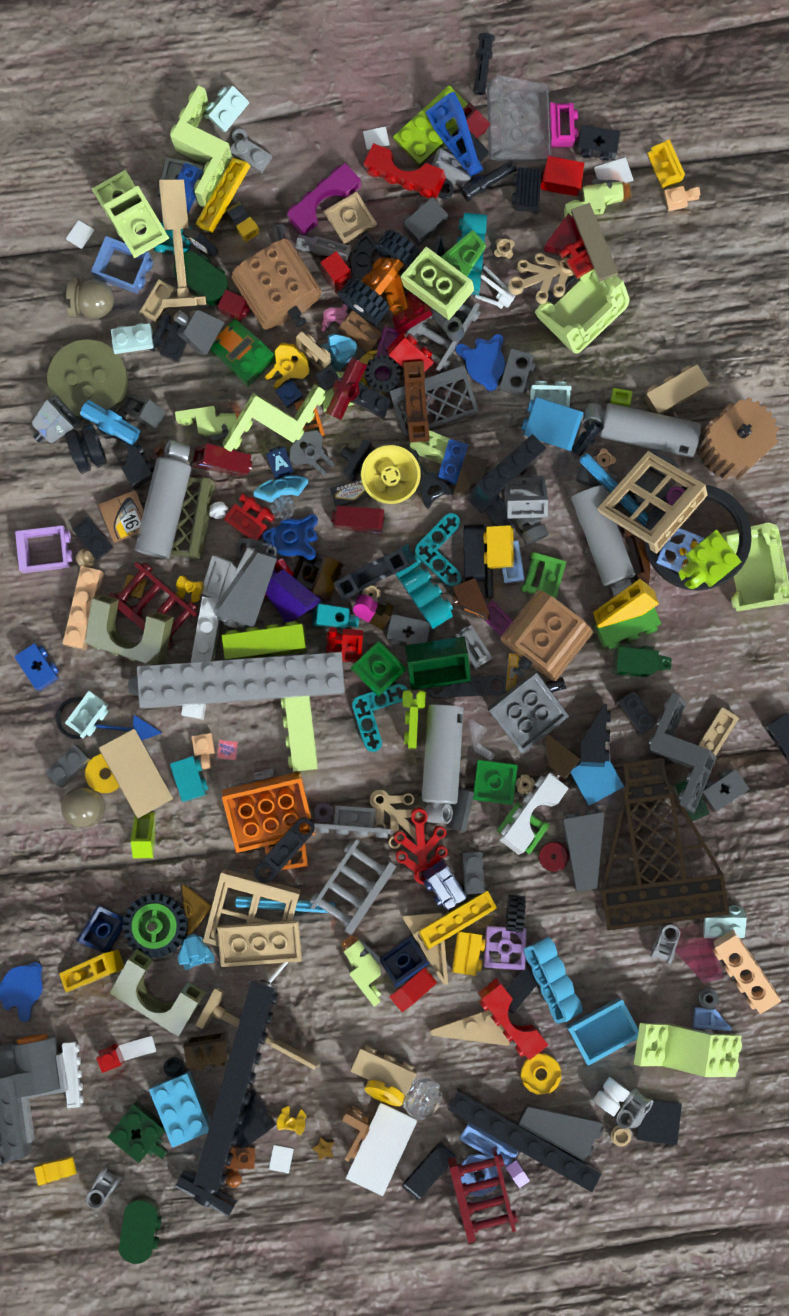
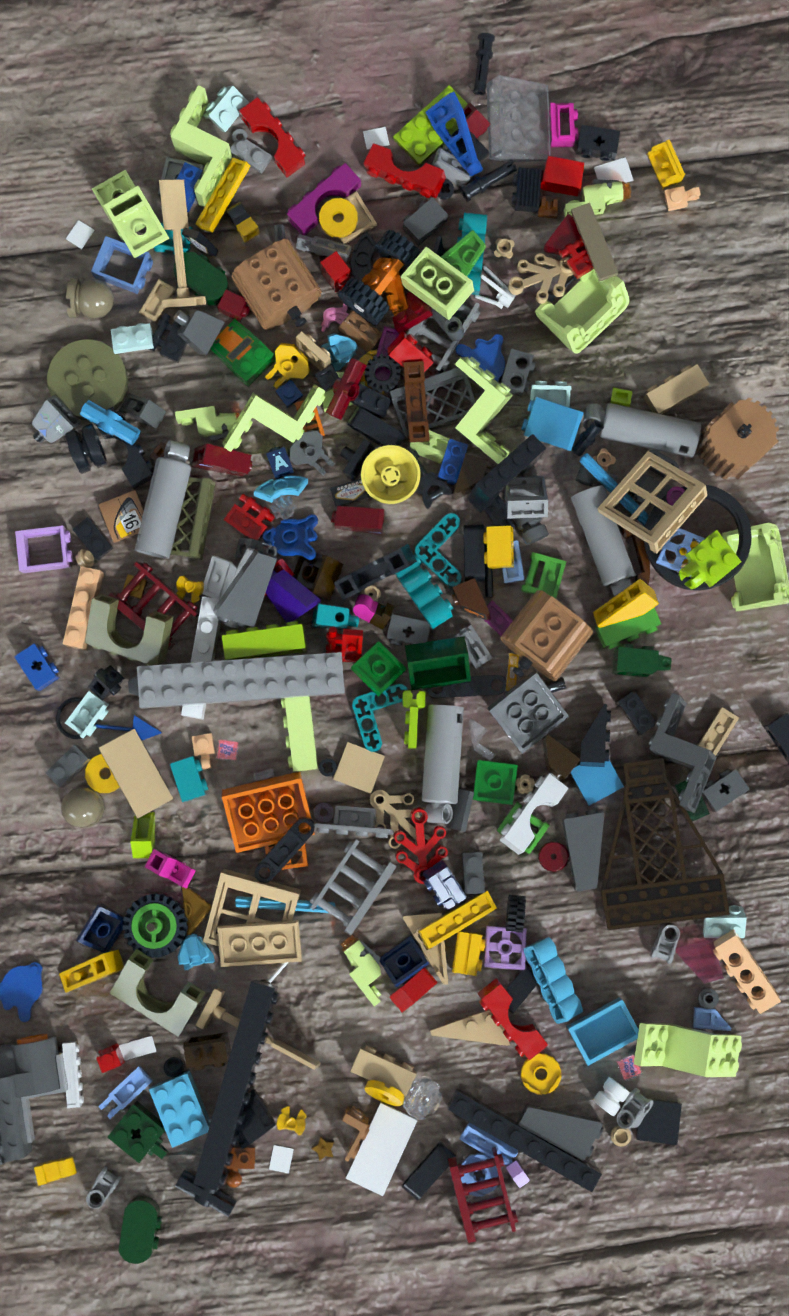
(106, 678): none -> black brick
(127, 1090): none -> light blue hinge
(170, 868): none -> dark pink brick
(218, 510): white plate -> none
(258, 119): none -> red arch
(321, 768): none -> black bush
(334, 207): none -> yellow tile
(359, 767): none -> tan tile
(374, 428): none -> black beam
(484, 409): none -> yellowish green bracket
(548, 207): none -> reddish brown tile
(628, 1069): none -> clear tile

